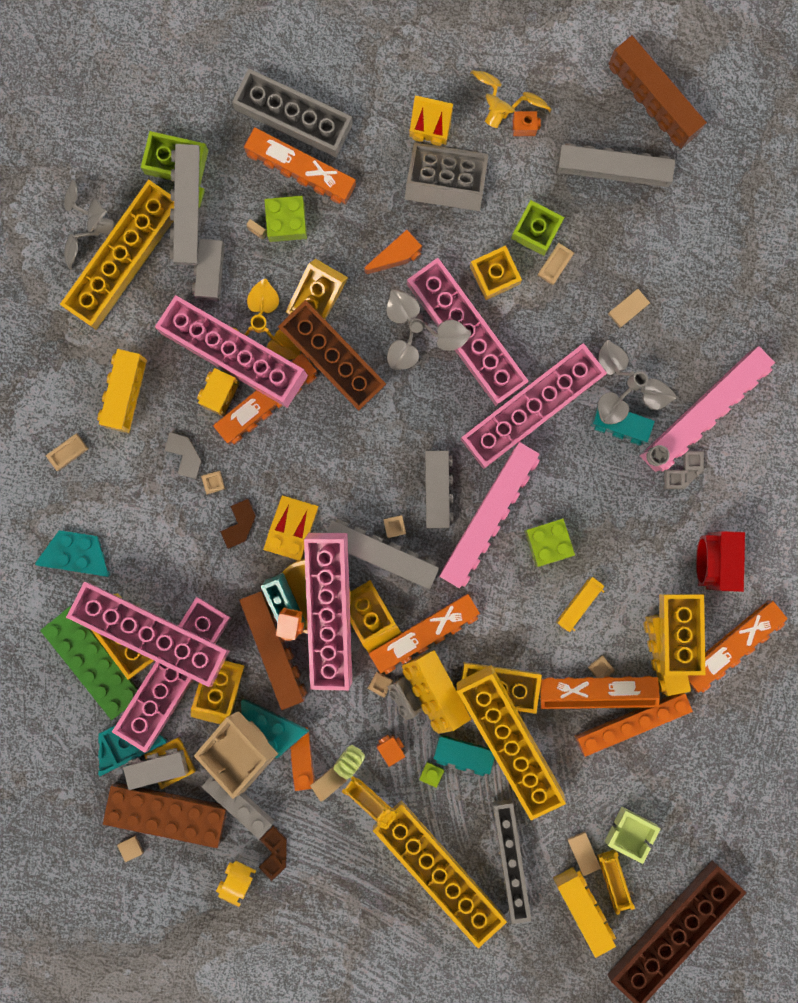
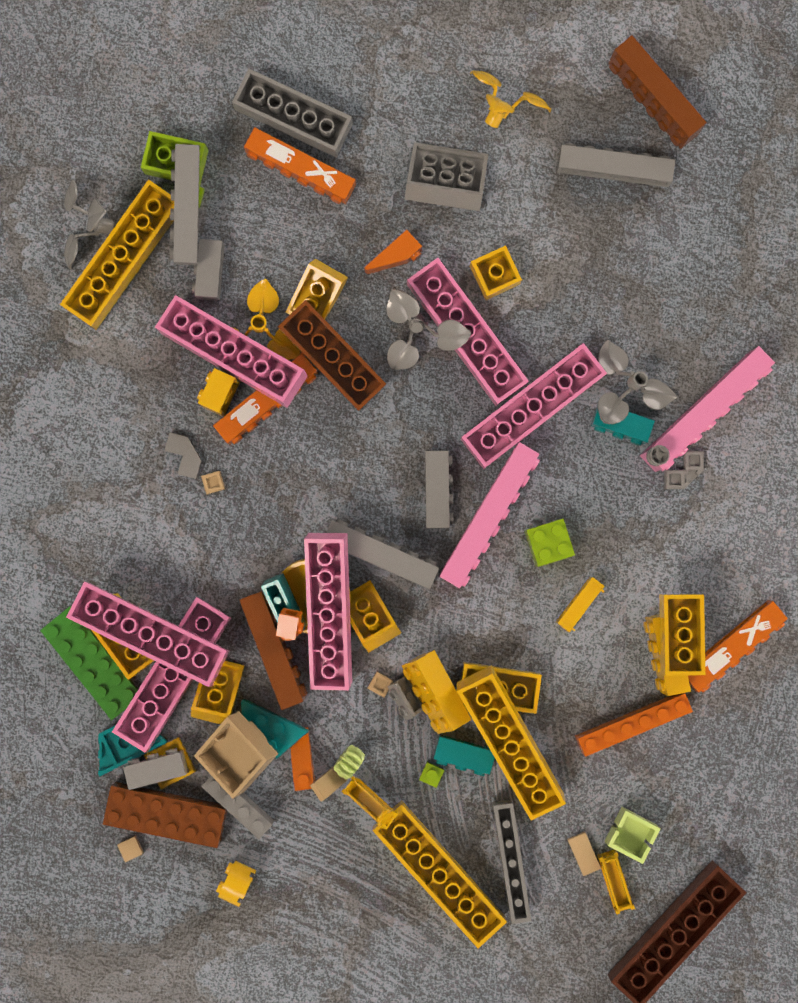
(67, 452): tan tile -> none
(74, 553): teal wing -> none
(122, 391): yellow brick -> none
(245, 518): reddish brown tile -> none
(256, 229): tan tile -> none
(277, 844): reddish brown tile -> none
(285, 218): lime brick -> none
(290, 527): yellow slope -> none
(391, 749): orange brick -> none
(394, 526): tan plate -> none
(424, 633): orange brick -> none
(430, 120): yellow slope -> none
(525, 123): orange brick -> none
(537, 227): lime brick -> none
(555, 264): tan tile -> none
(587, 916): yellow brick -> none
(599, 692): orange brick -> none
(601, 667): tan tile -> none
(628, 308): tan tile -> none
(721, 561): red container -> none

